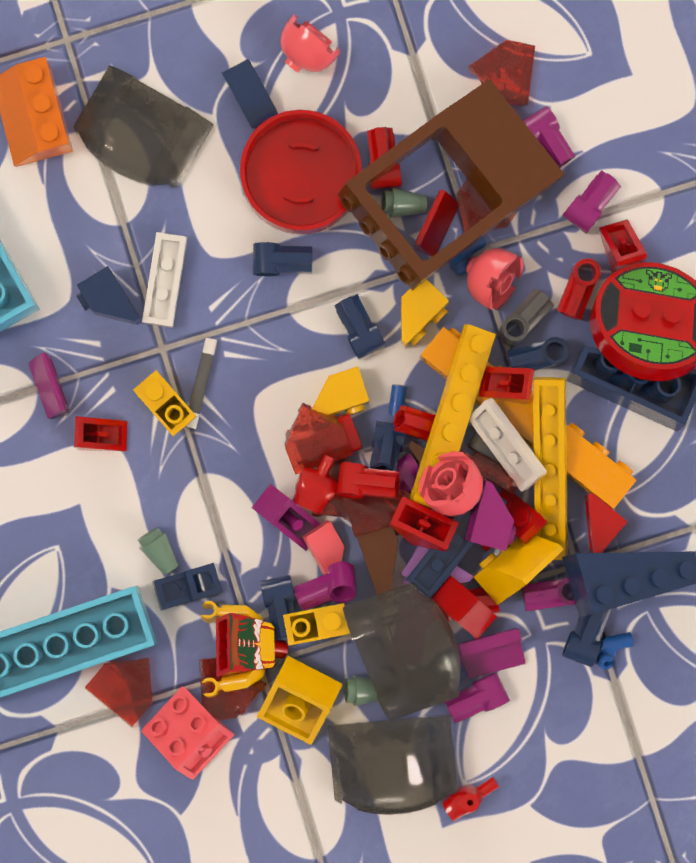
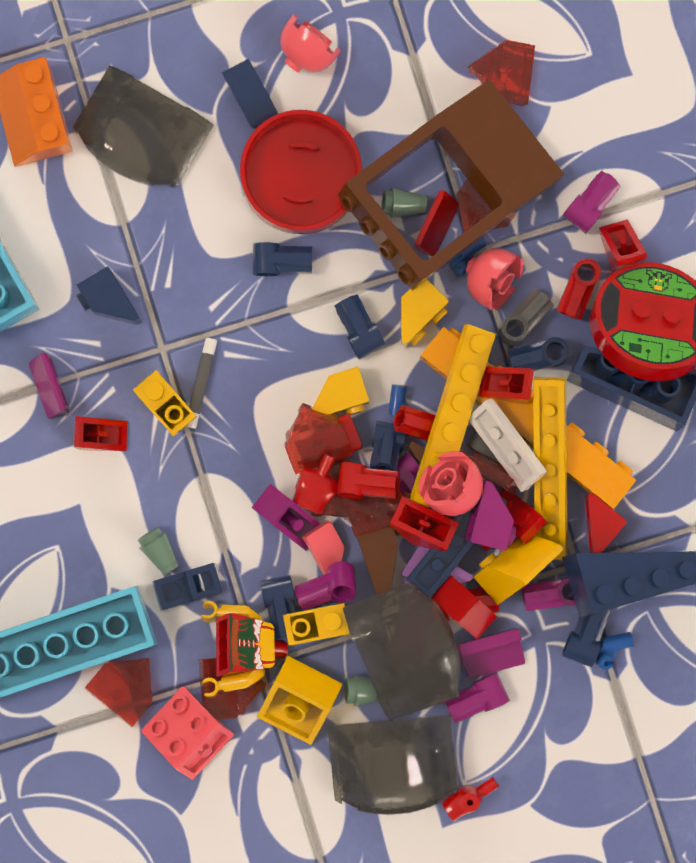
(164, 280): white plate -> none
(379, 142): red piece -> none
(546, 130): magenta piece -> none

